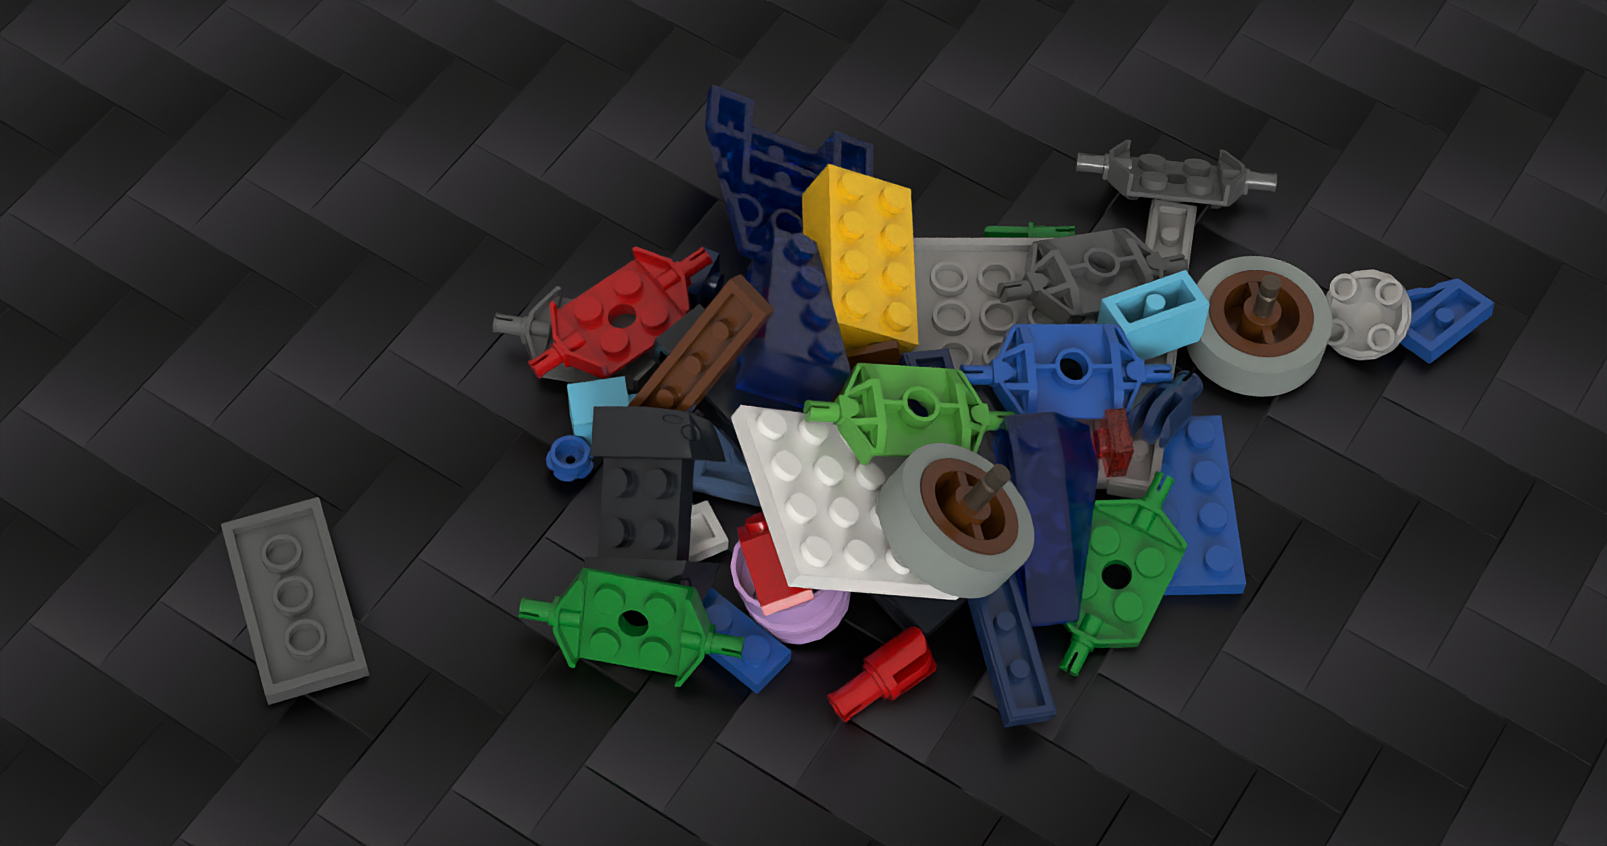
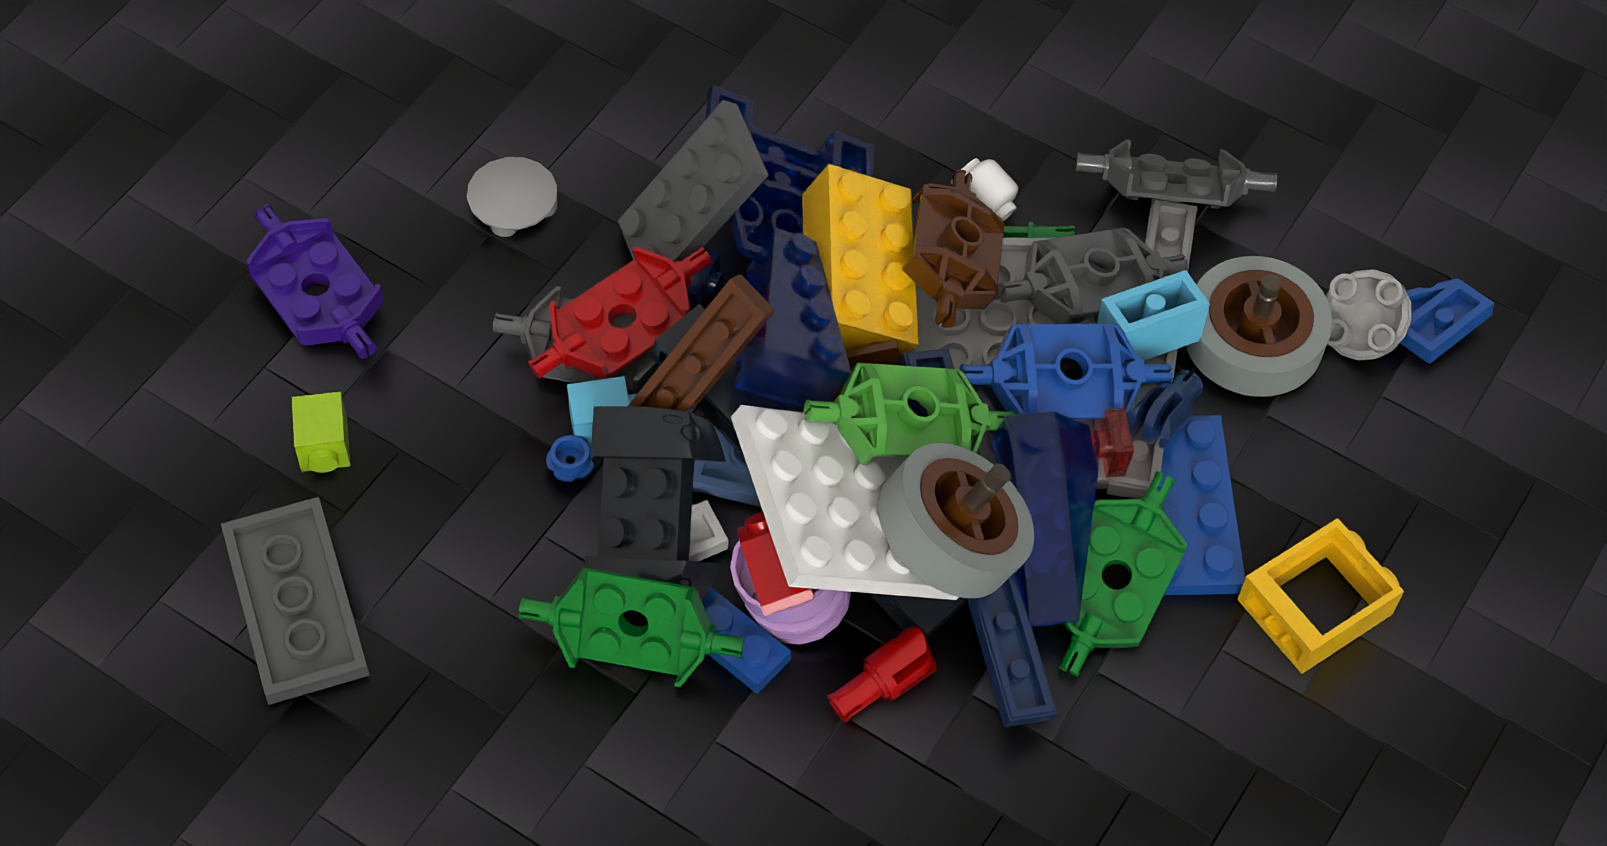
(308, 254): none -> dark purple plate
(320, 432): none -> lime brick
(512, 194): none -> light grey dish
(696, 188): none -> dark grey plate
(945, 265): none -> reddish brown plate
(992, 186): none -> white head
(1286, 622): none -> yellow window

